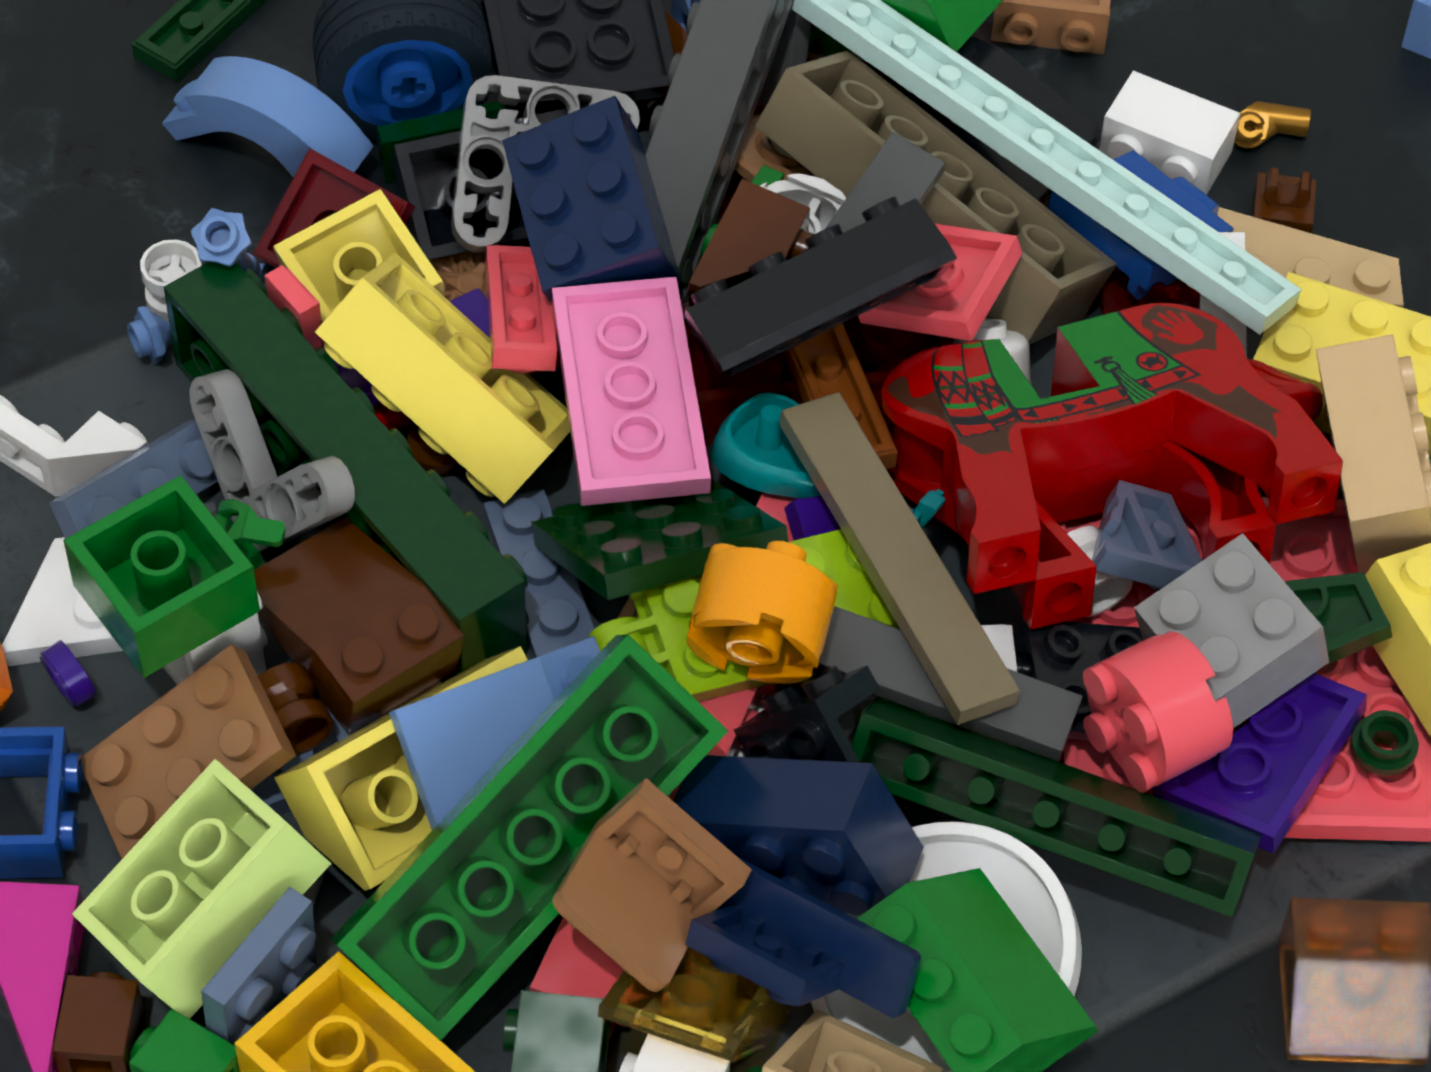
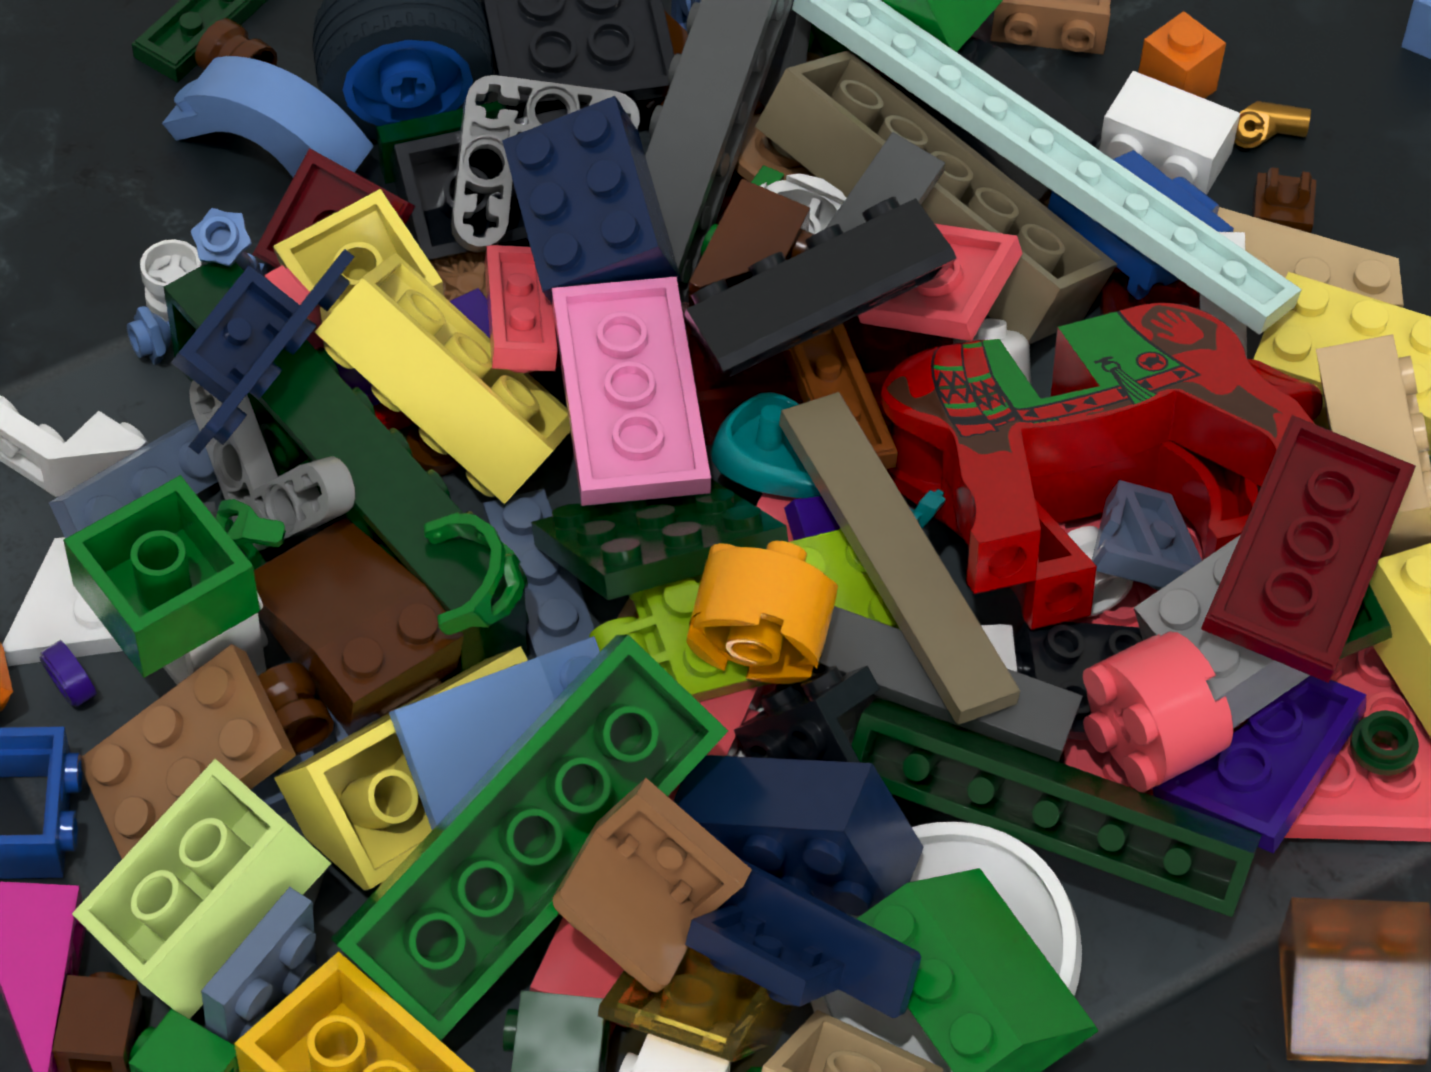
(231, 39): none -> reddish brown wheel
(244, 335): none -> dark blue bracket
(503, 560): none -> green helmet
(1184, 56): none -> orange brick
(1309, 549): none -> dark red tile

